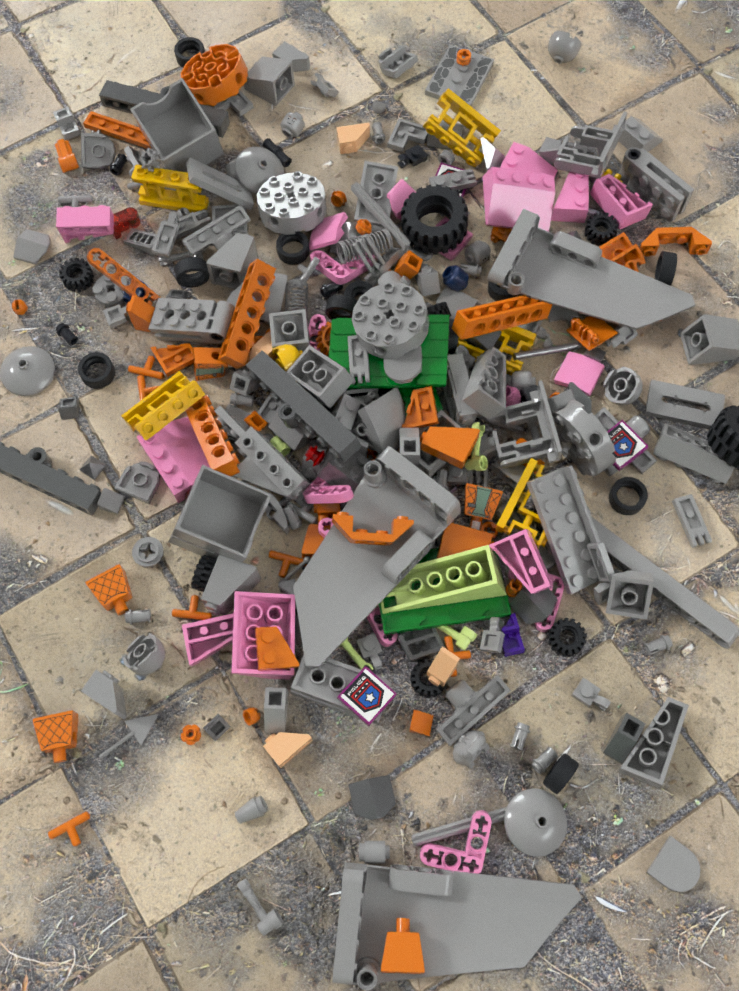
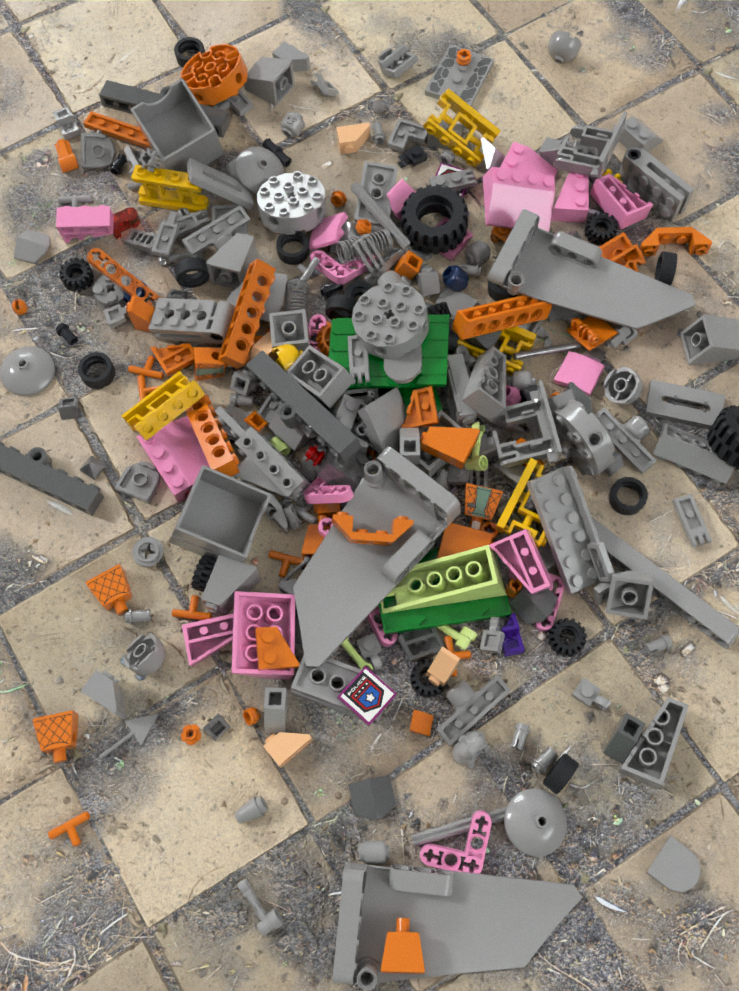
(110, 501): light grey slope -> none
(626, 444): tile -> none

